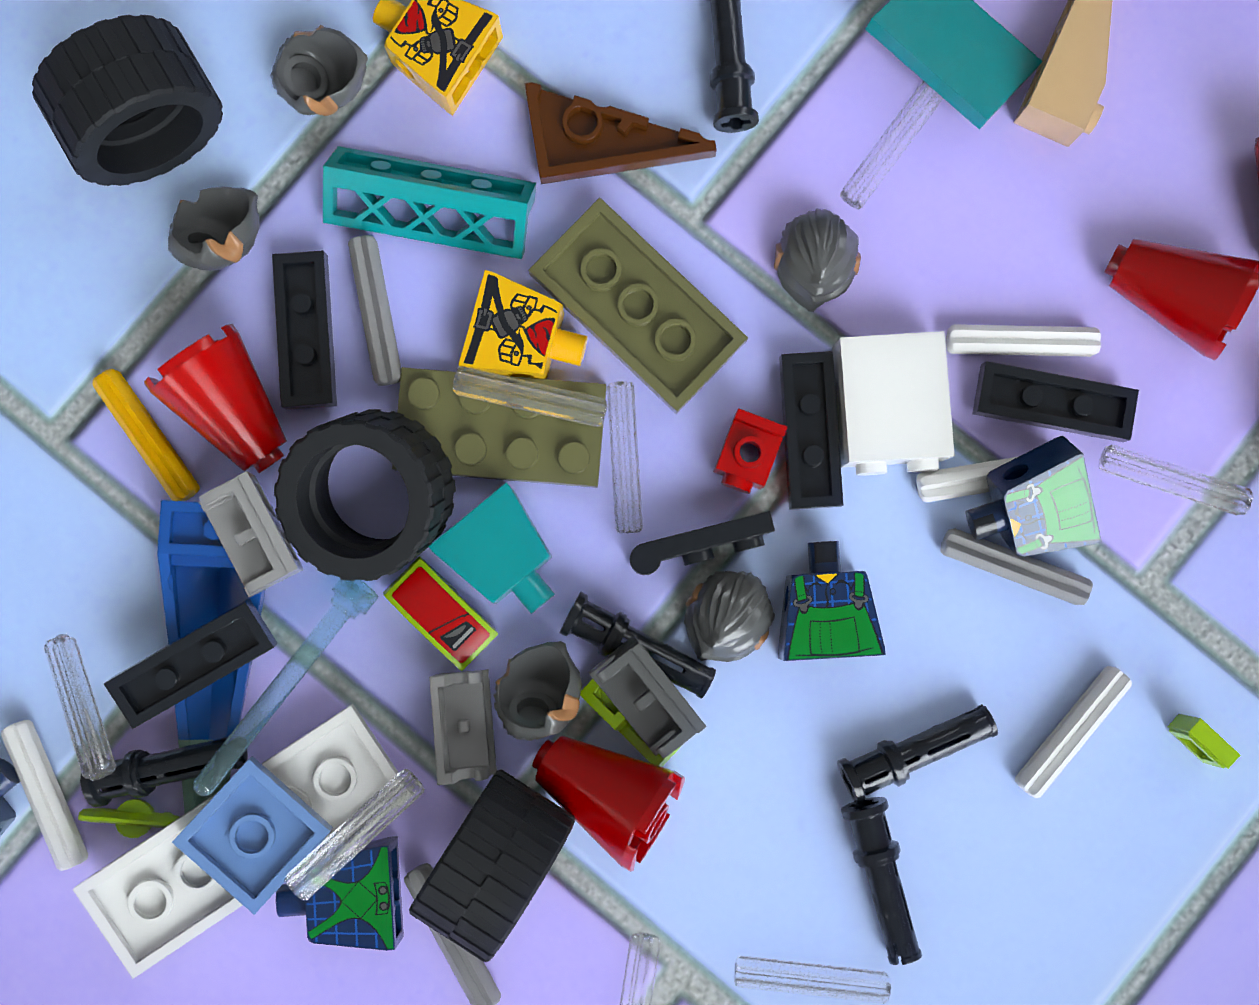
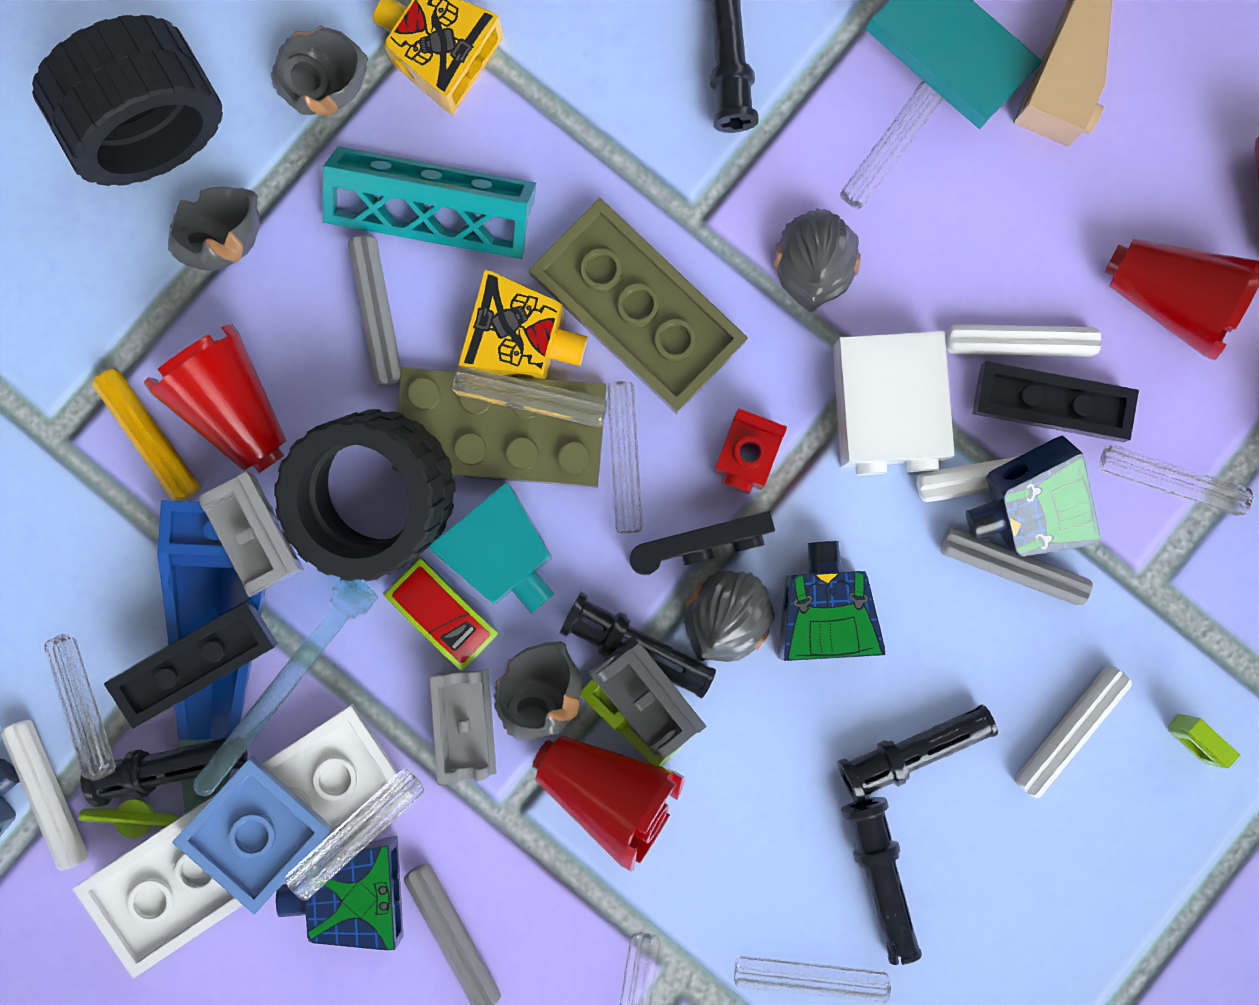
(304, 330): black plate -> none
(493, 866): black tyre -> none
(588, 140): reddish brown wing -> none
(811, 431): black plate -> none

